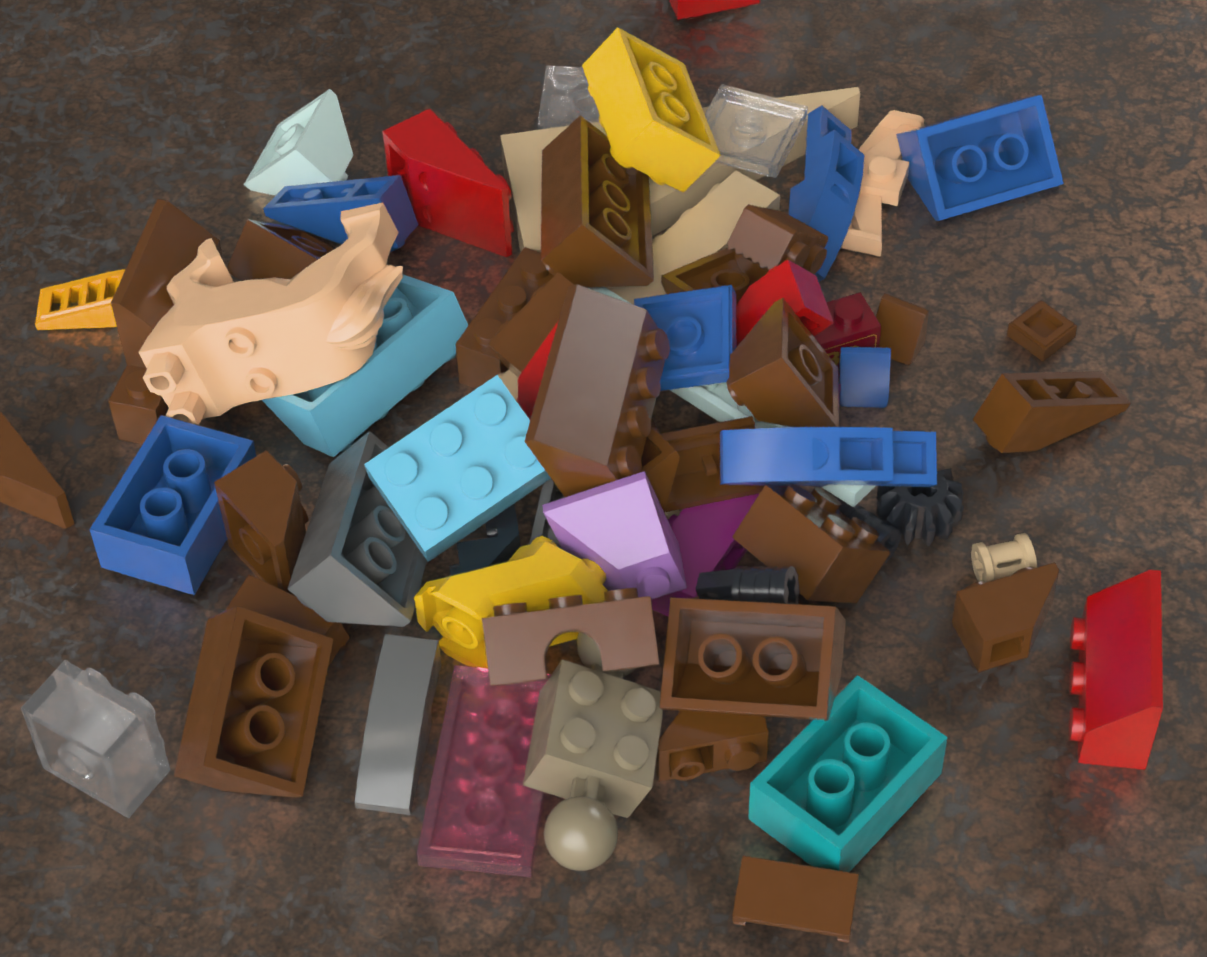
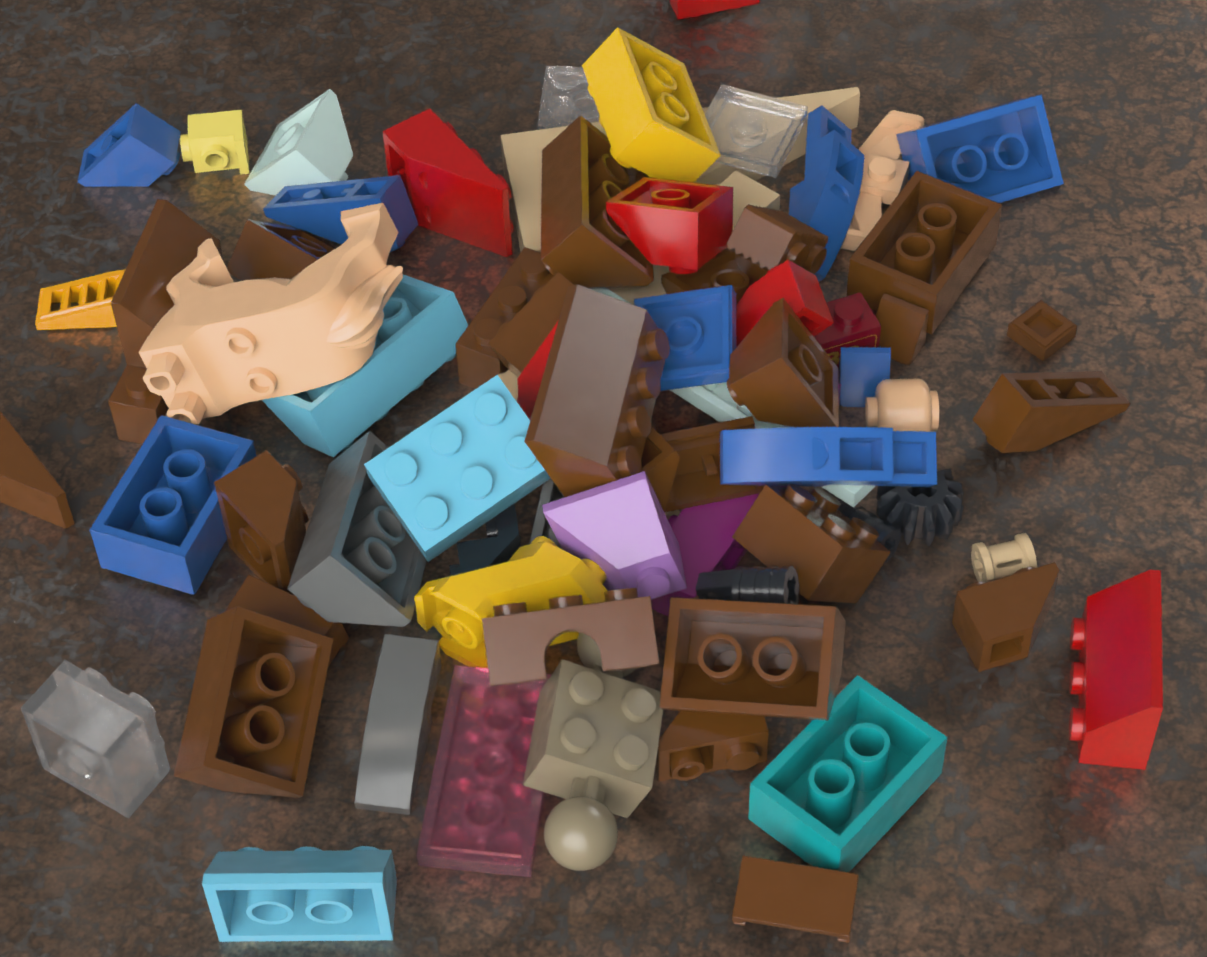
(131, 152): none -> blue slope
(216, 142): none -> light yellow brick
(302, 894): none -> medium azure slope
(675, 221): none -> red slope
(903, 406): none -> light nougat head
(925, 247): none -> reddish brown brick

